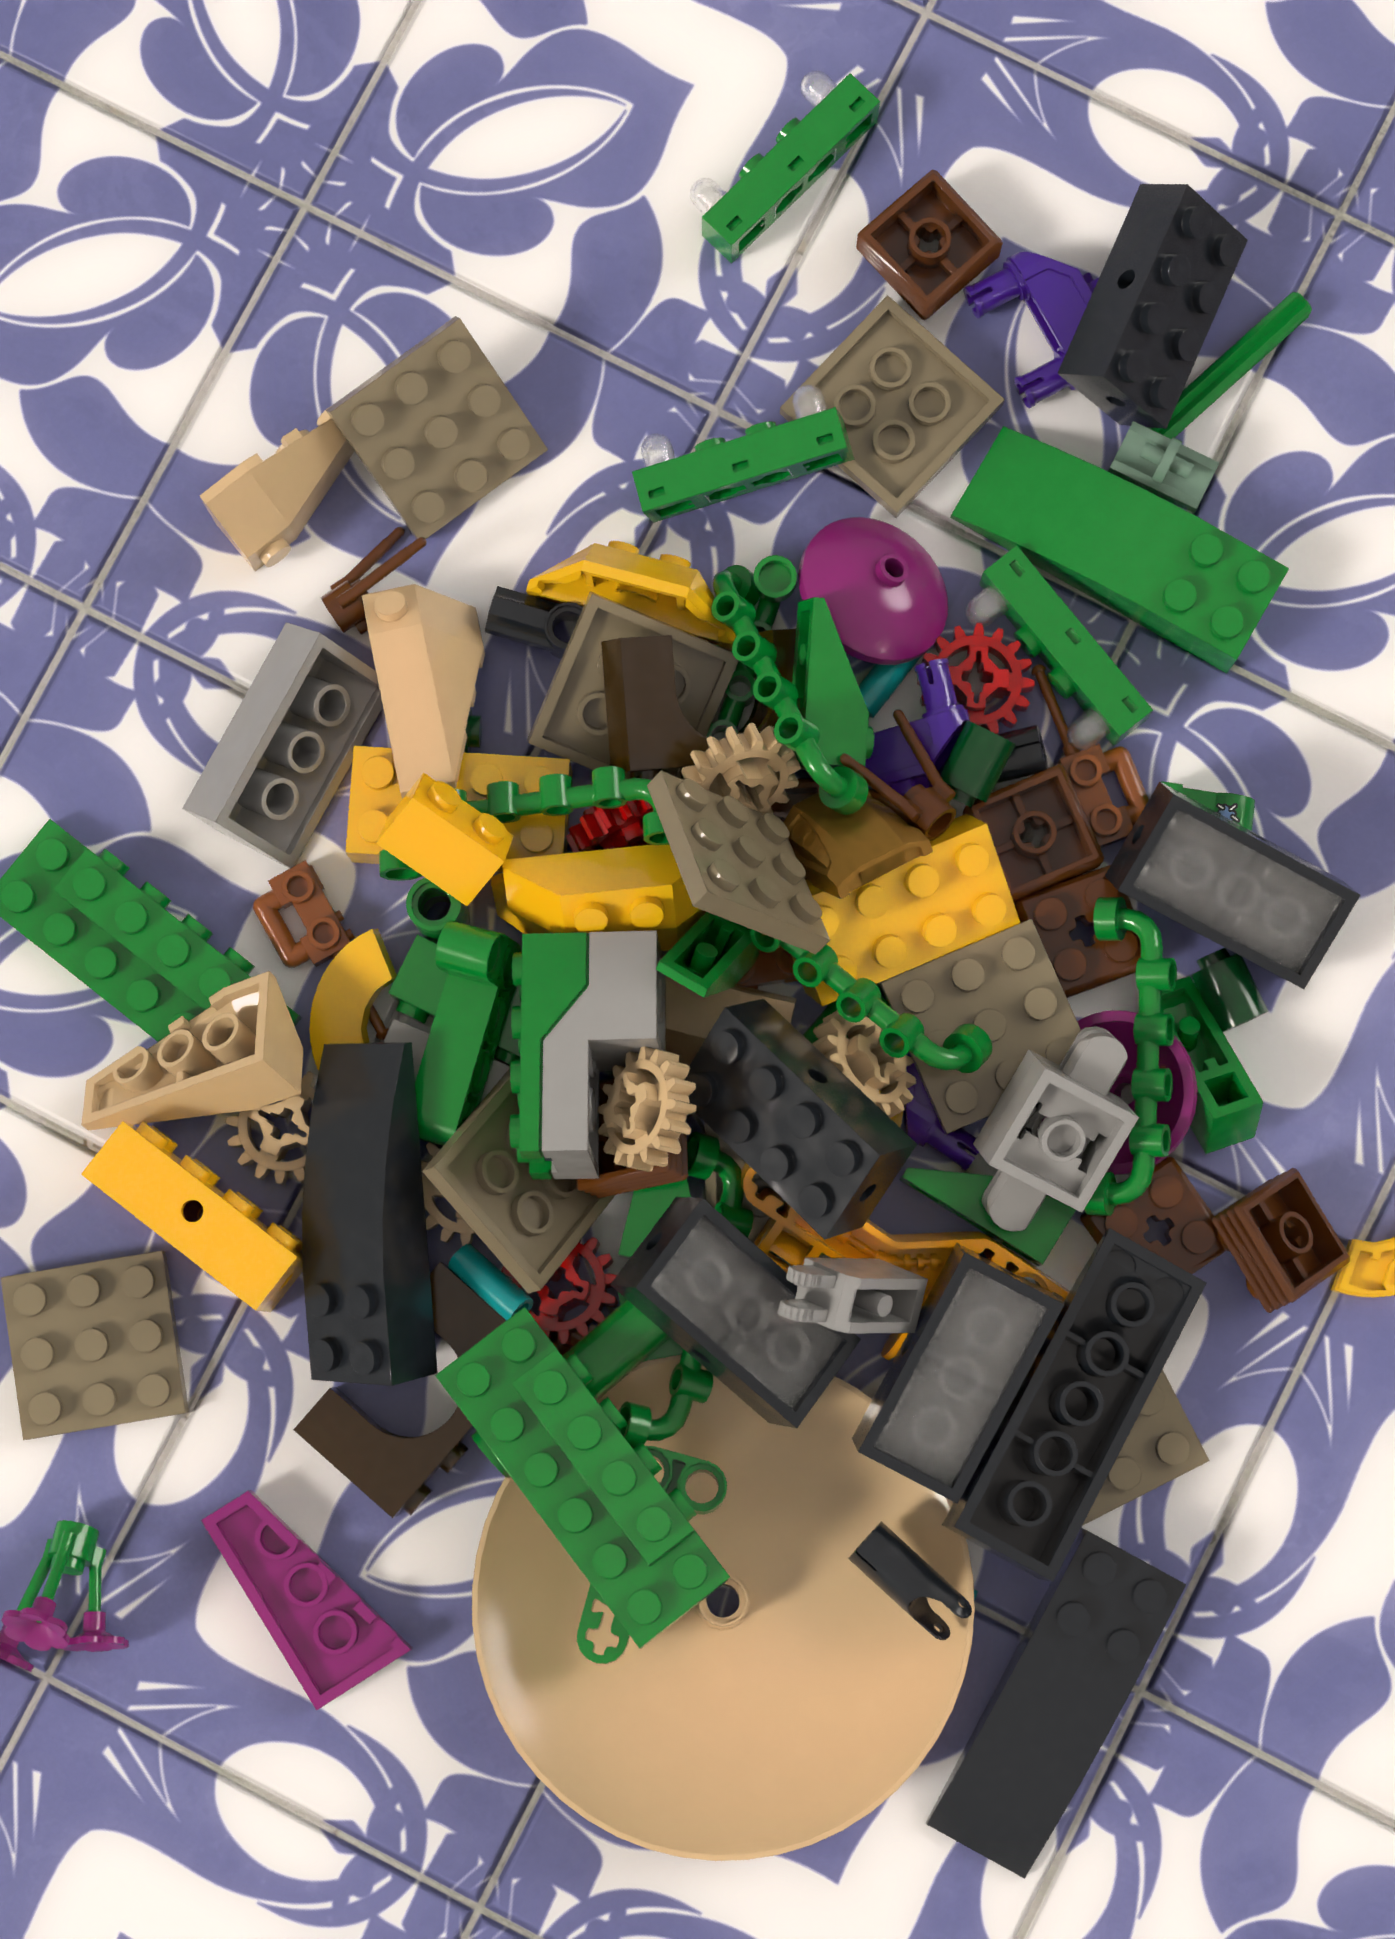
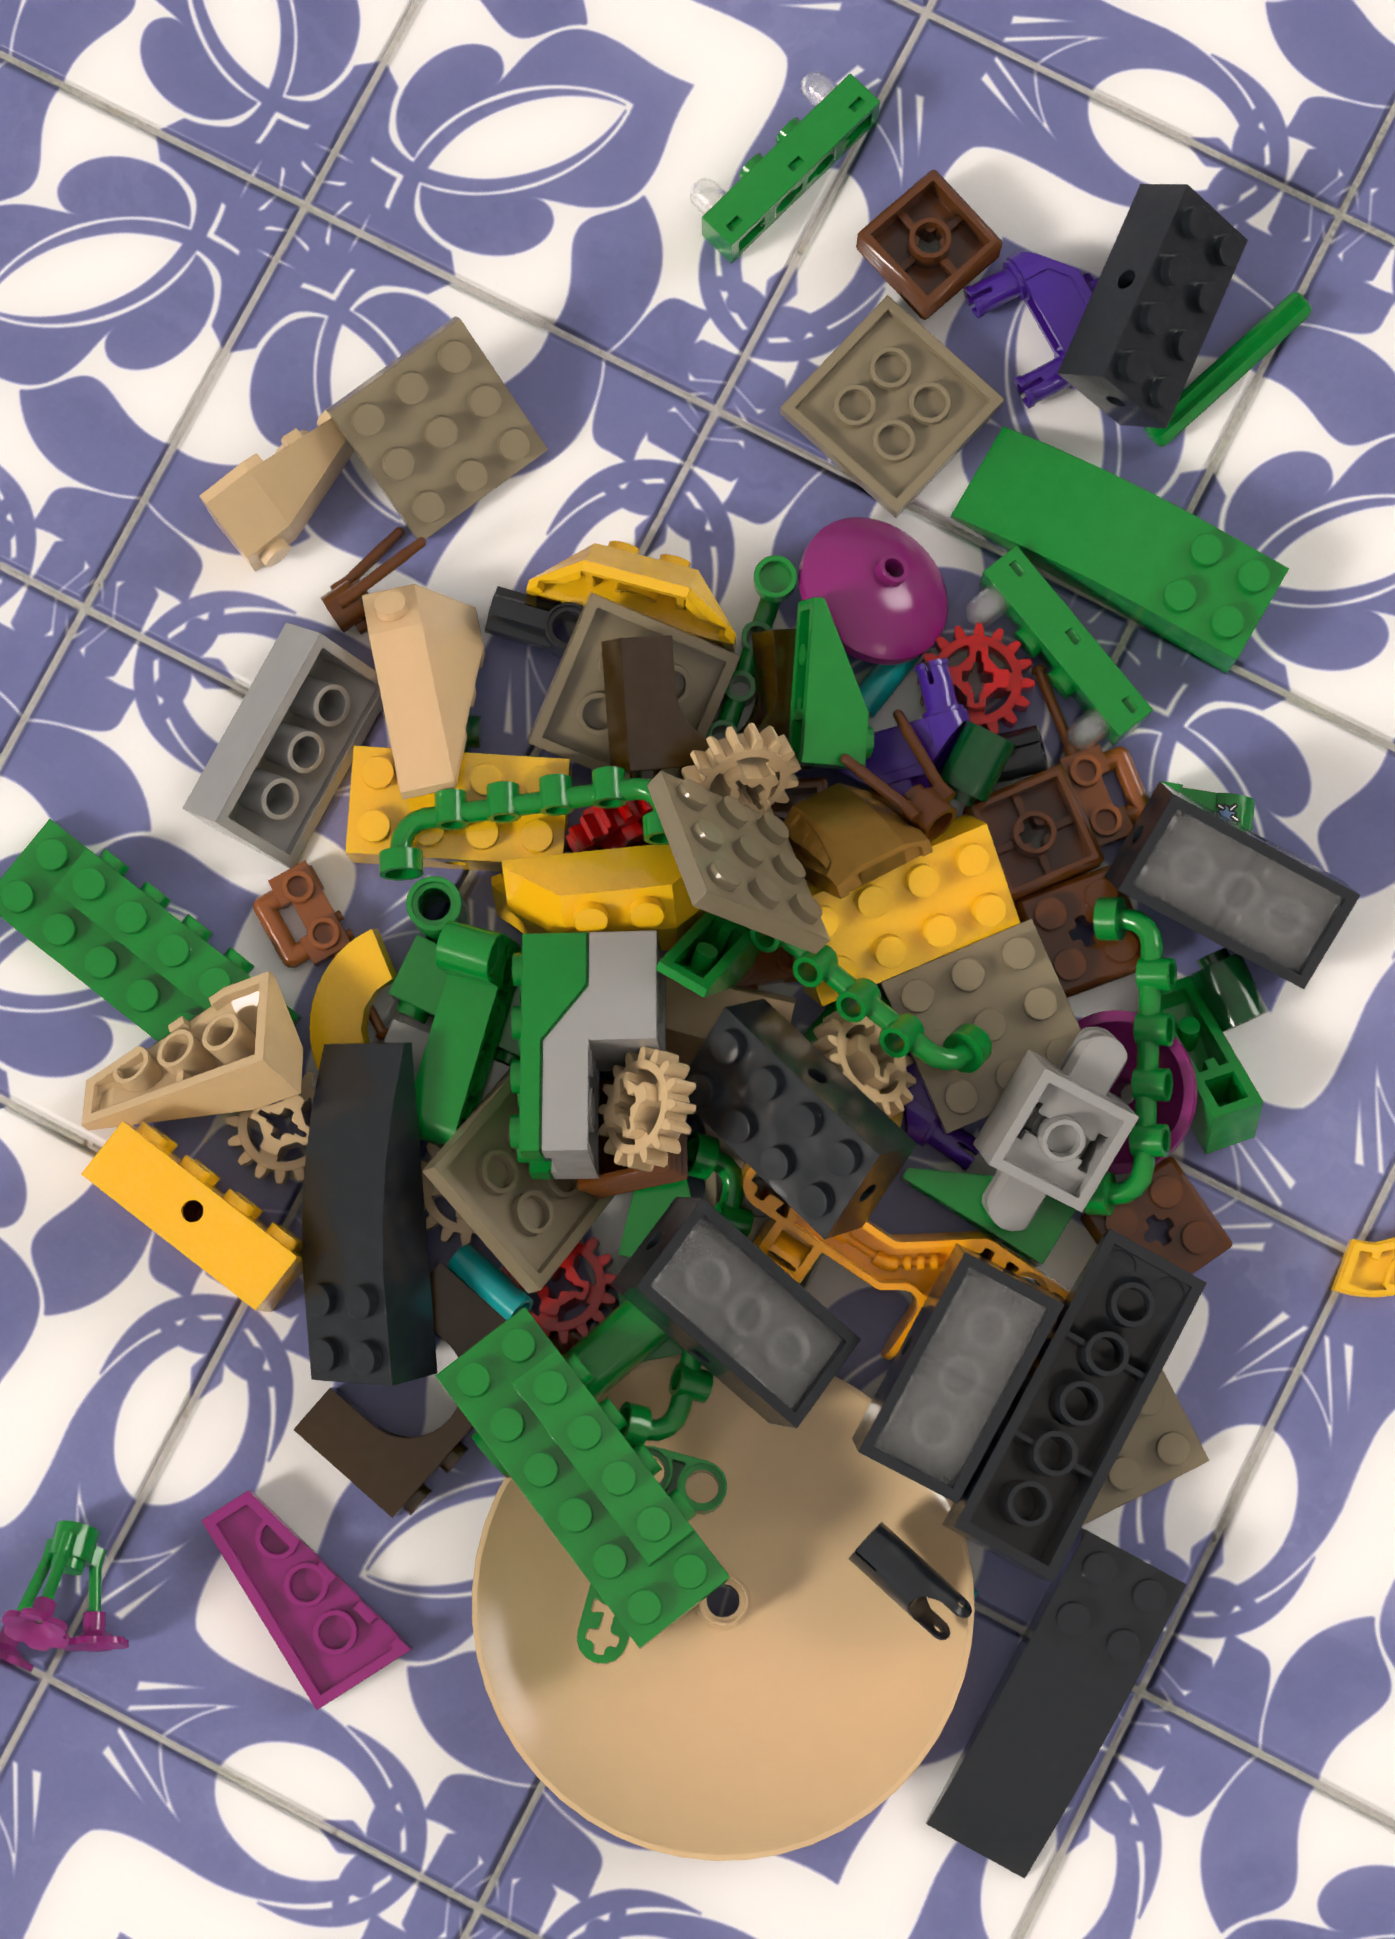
(94, 1345): dark tan plate -> none
(445, 839): yellow brick -> none
(734, 607): green bar -> none
(742, 465): green piece -> none
(855, 1295): light grey hinge -> none
(1163, 467): sand green hips -> none
(1280, 1240): reddish brown brick -> none

